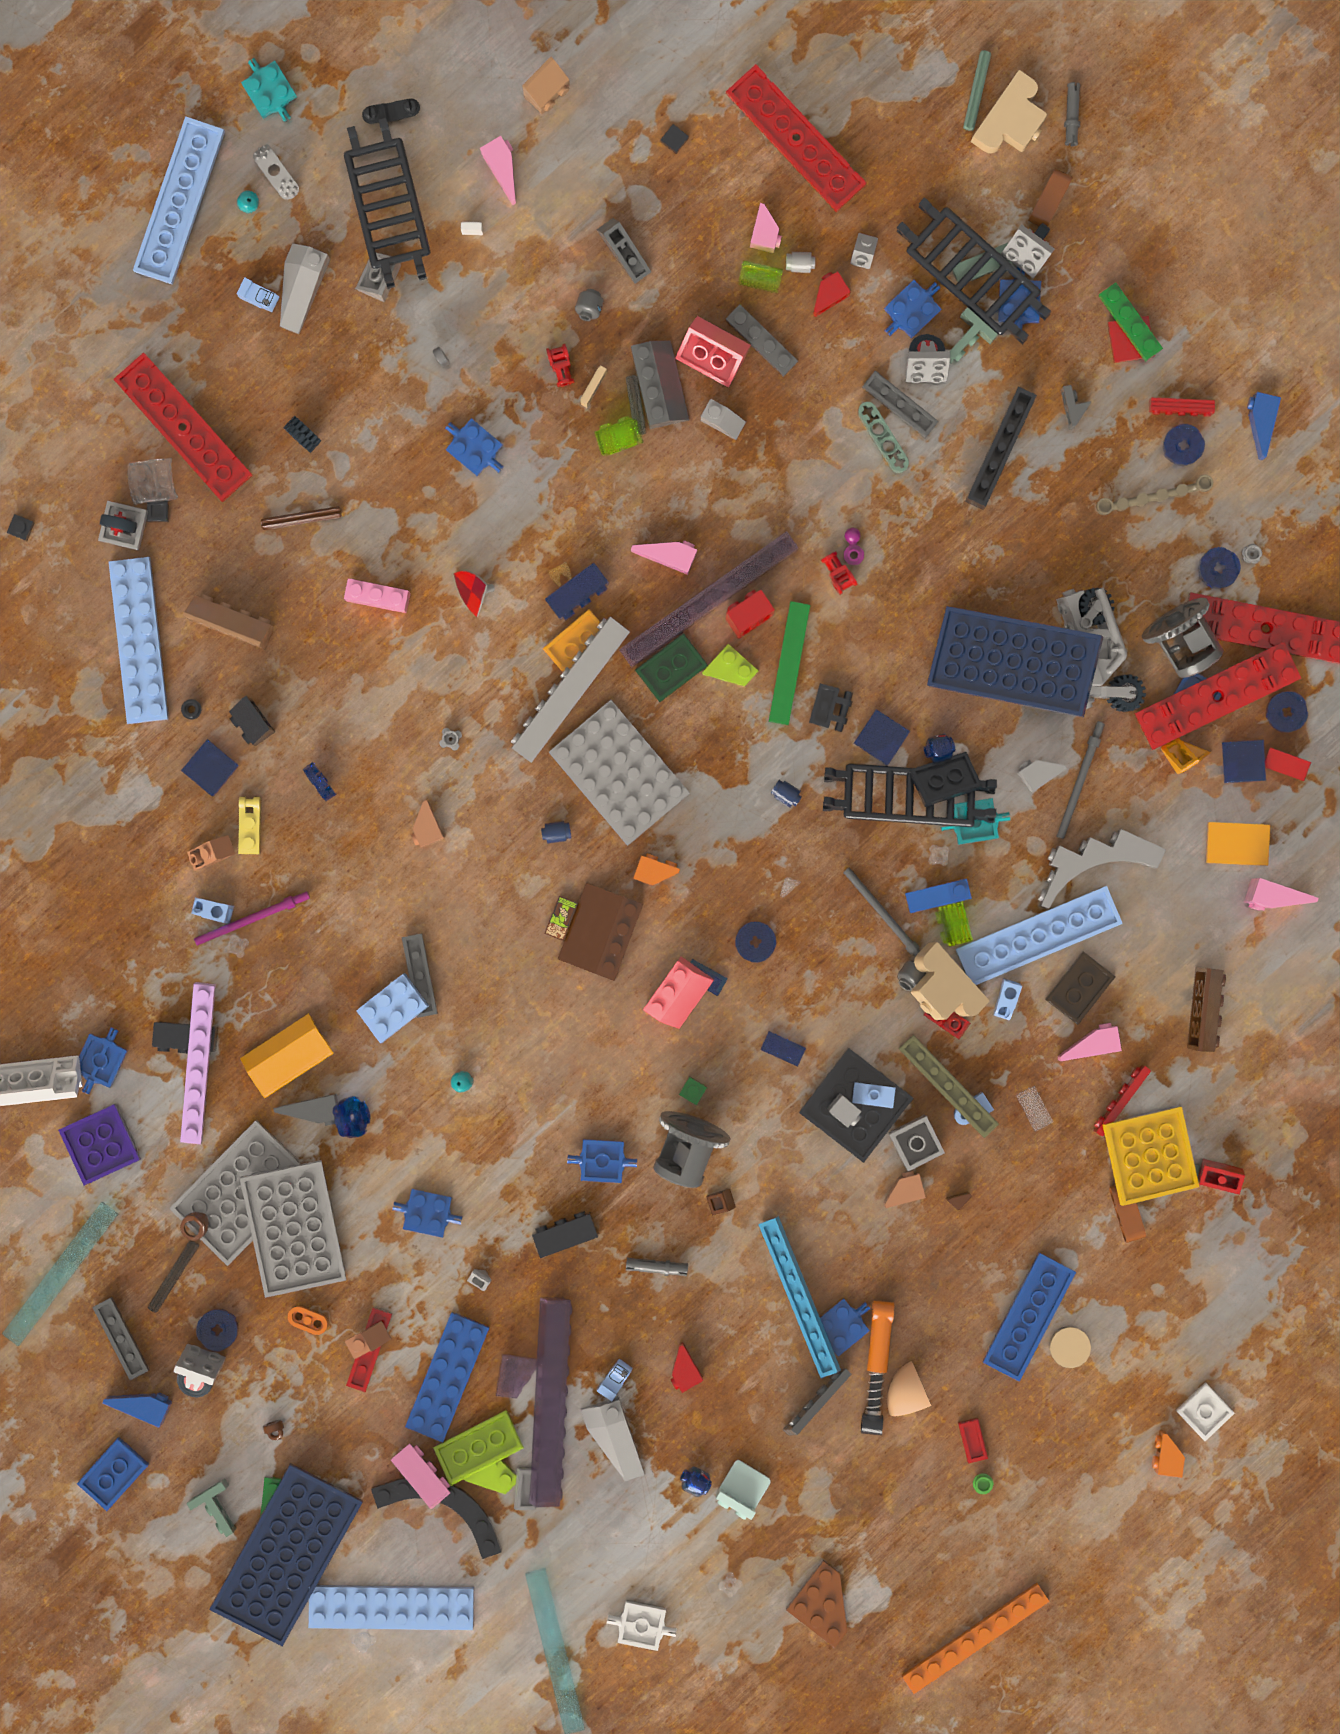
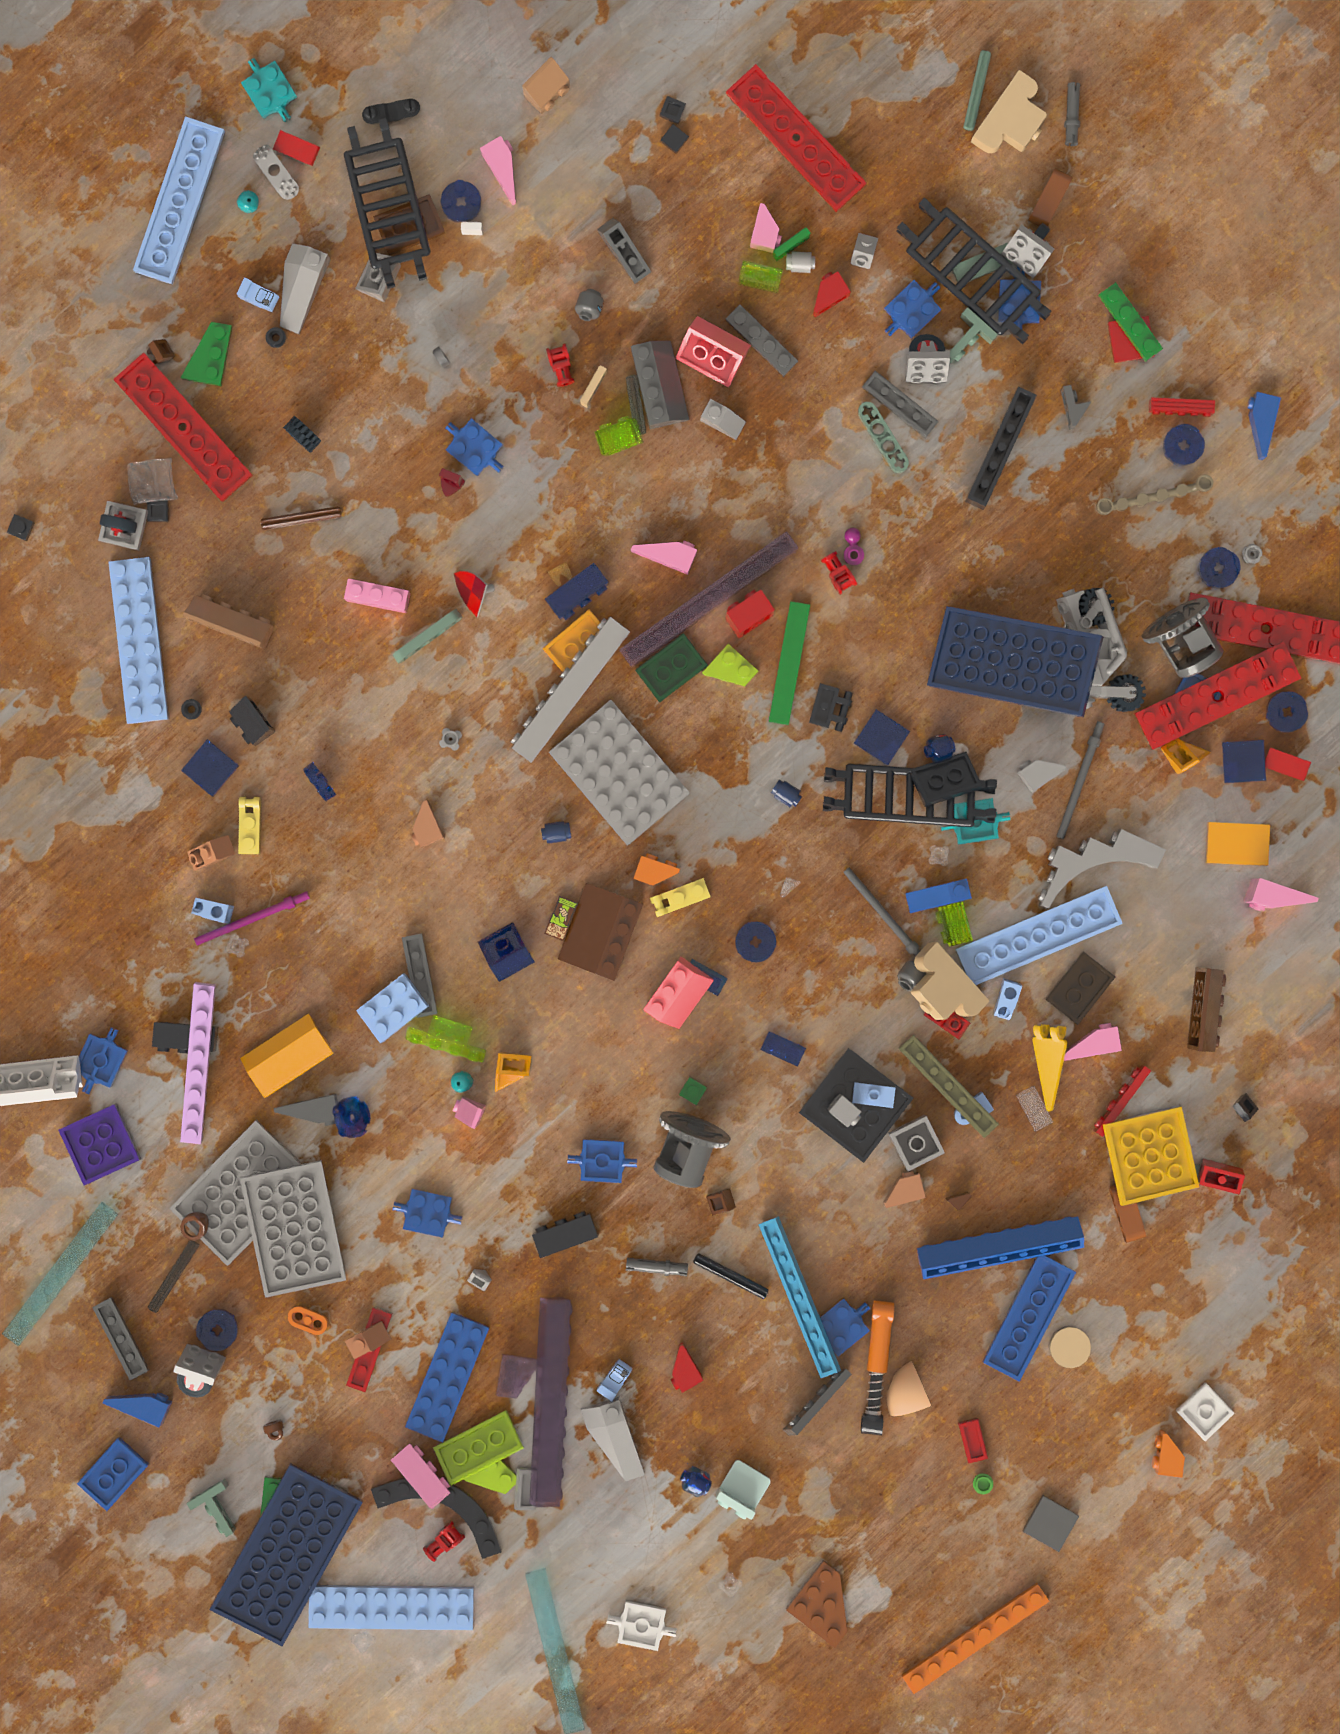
(160, 350): none -> reddish brown tile
(210, 356): none -> green wing
(275, 331): none -> black plate
(296, 148): none -> red slope
(427, 636): none -> sand green beam
(430, 218): none -> reddish brown plate
(446, 1539): none -> red connector
(448, 1037): none -> clear neon green bracket
(450, 482): none -> dark red tile
(458, 190): none -> clear blue plate
(469, 1111): none -> bright pink slope
(506, 952): none -> clear blue slope
(511, 1068): none -> light orange slope
(672, 110): none -> black plate
(681, 897): none -> light yellow plate
(730, 1276): none -> black axle
(791, 244): none -> green tile
(1000, 1247): none -> blue brick
(1050, 1059): none -> yellow flag
(1050, 1523): none -> dark grey tile
(1245, 1107): none -> black plate

